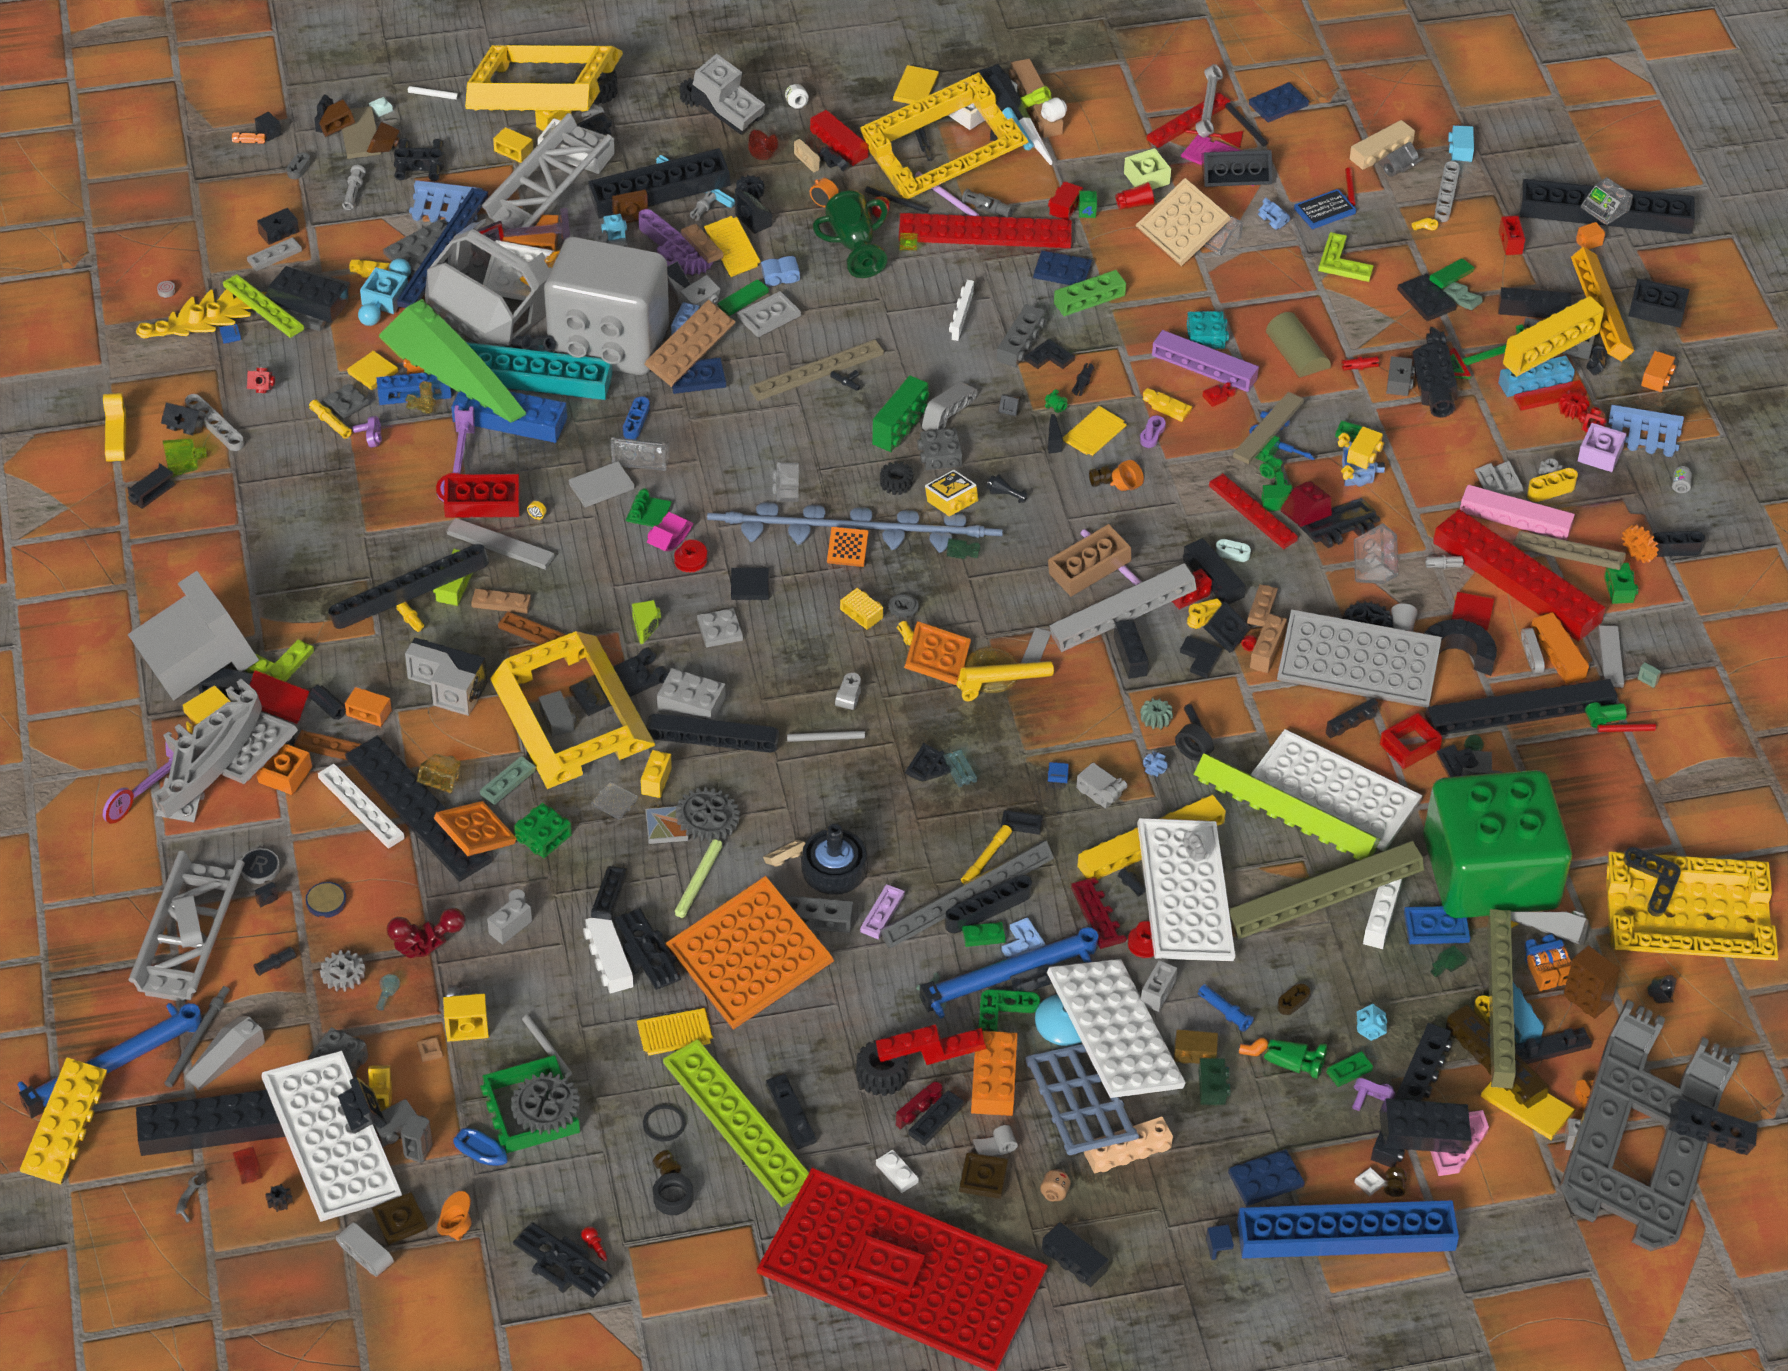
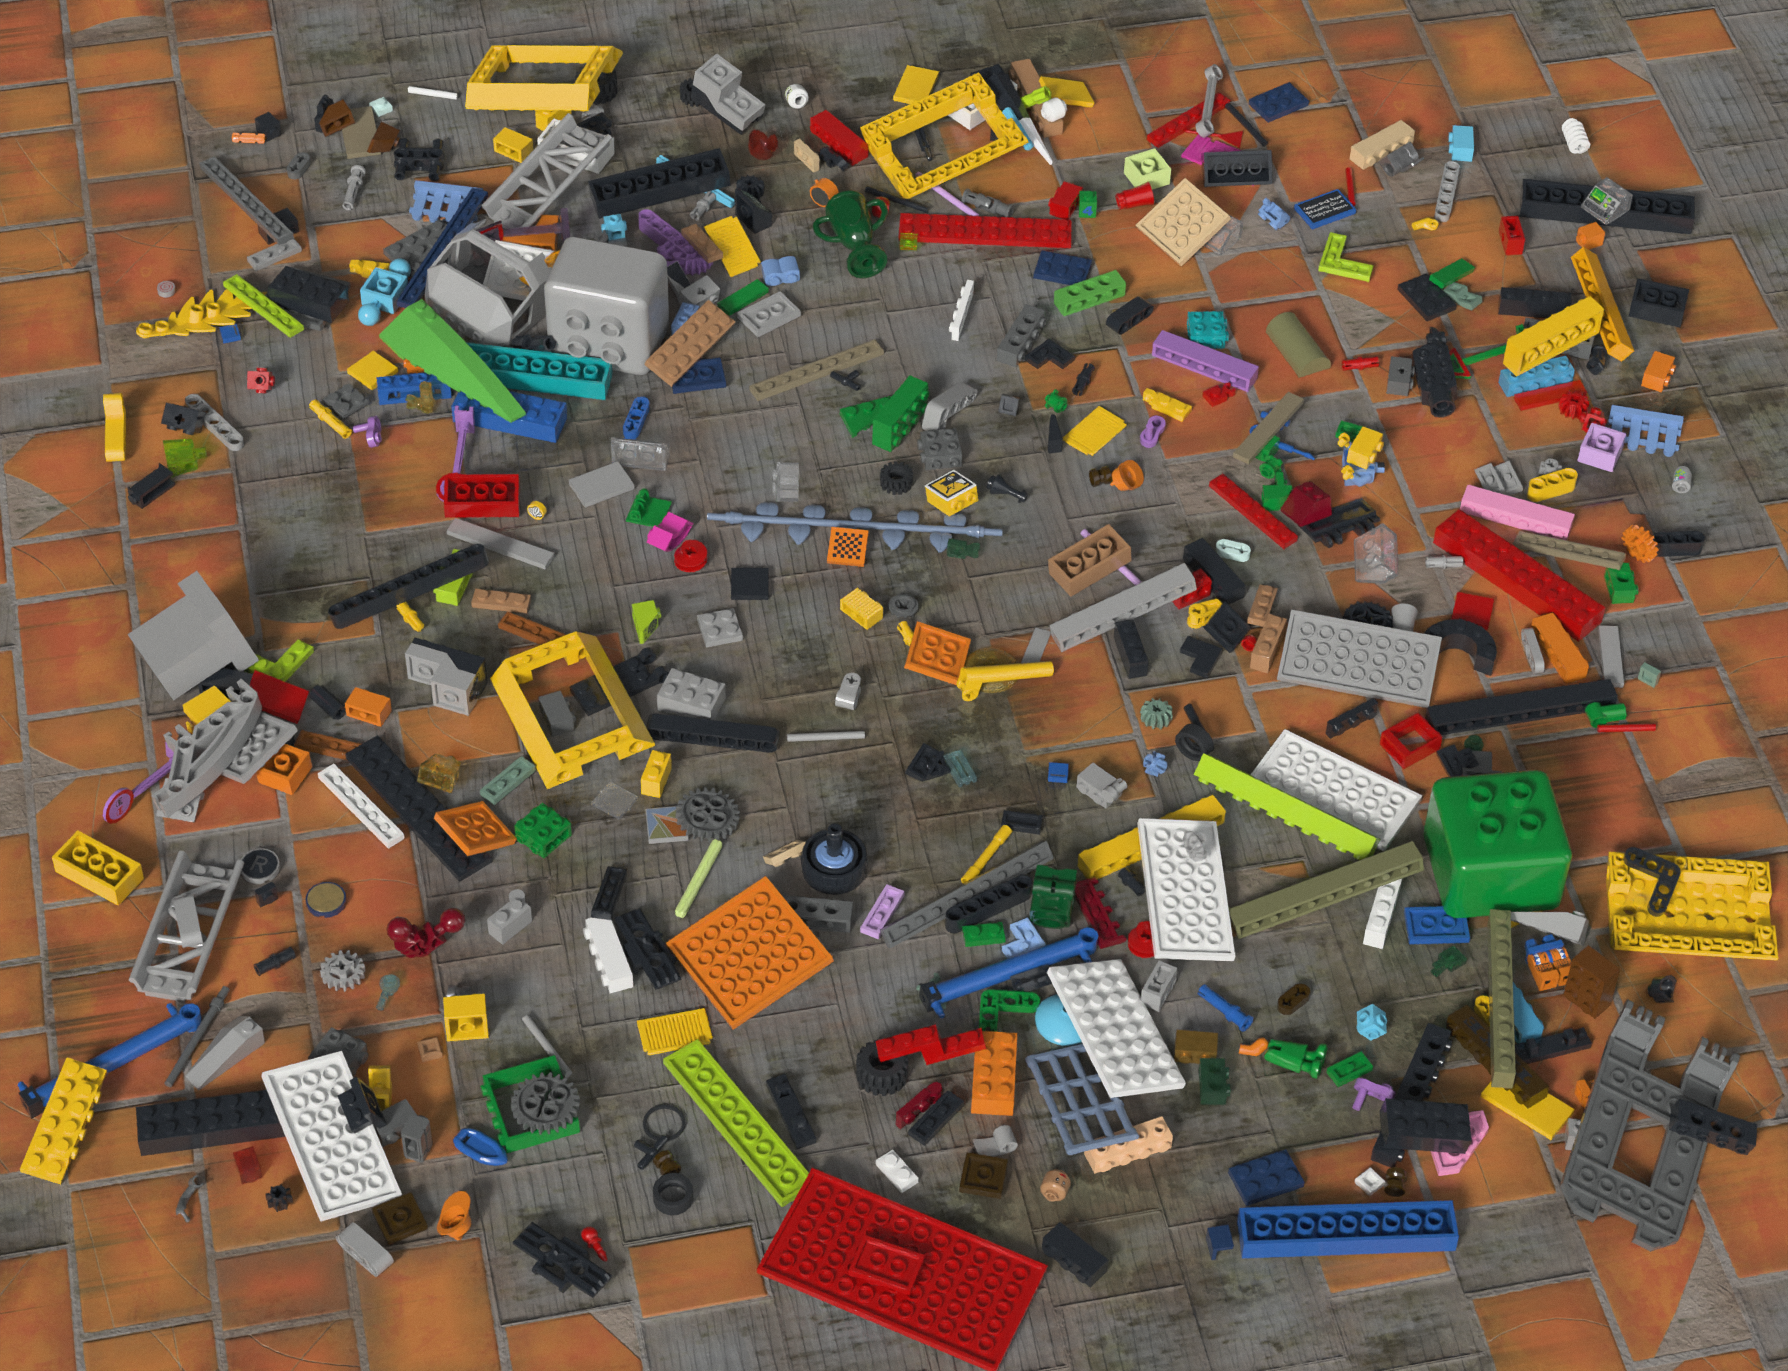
(98, 867): none -> yellow brick
(246, 200): none -> dark grey plate
(630, 205): reddish brown plate -> none
(650, 1151): none -> black piece
(861, 416): none -> green wing
(1053, 897): none -> dark green piece
(1069, 91): none -> yellow tile
(1129, 315): none -> black beam
(1575, 136): none -> white piece

